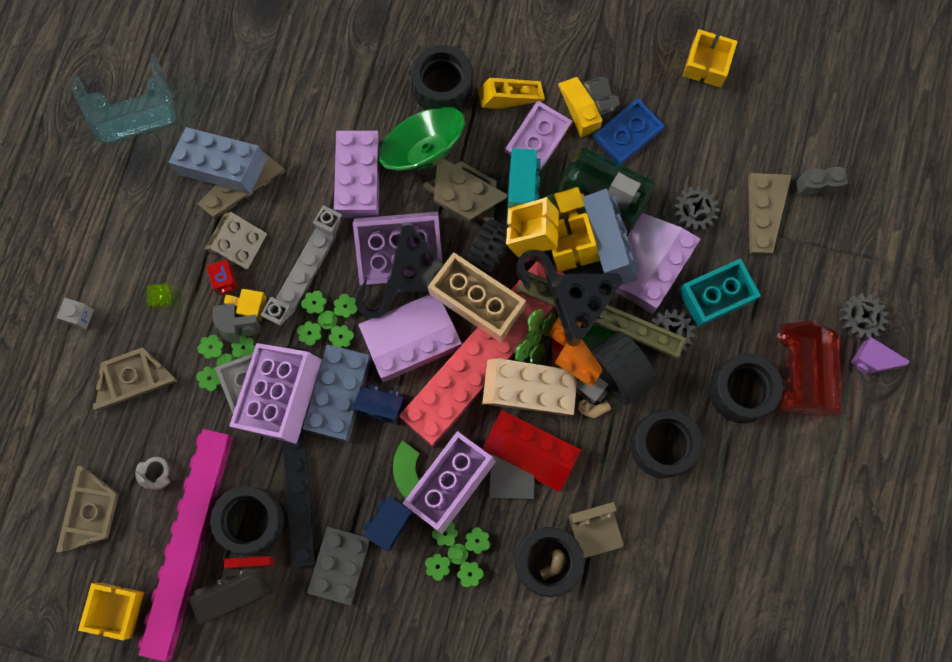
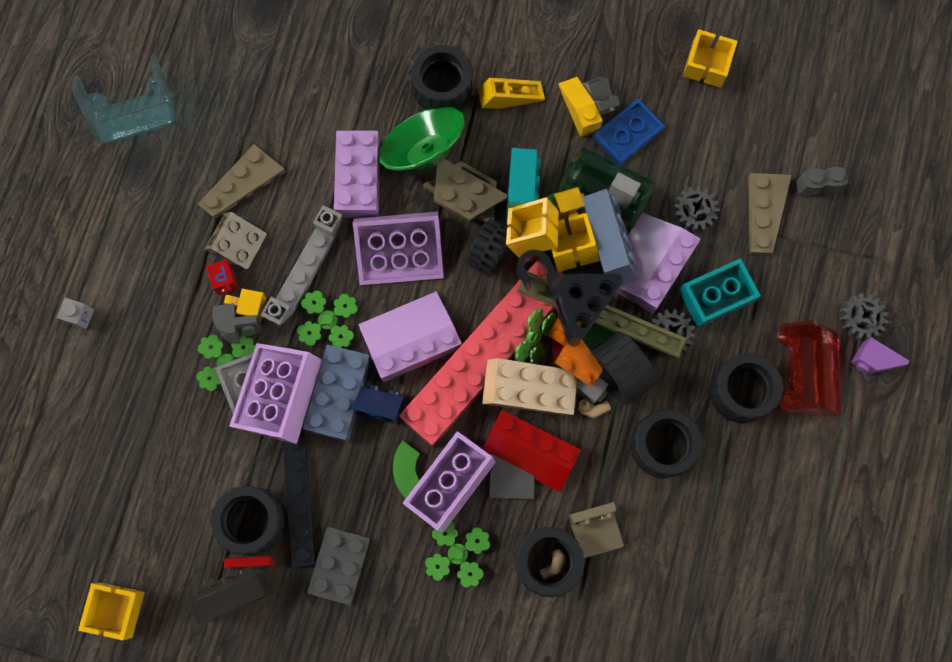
(88, 512): dark tan wing -> none
(129, 377): dark tan wing -> none
(158, 295): clear neon green tile -> none
(160, 483): light grey piece -> none
(185, 546): dark pink brick -> none
(218, 160): sand blue brick -> none
(388, 523): dark blue brick -> none
(397, 281): black piece -> none
(477, 297): tan brick -> none
(540, 131): lavender plate -> none

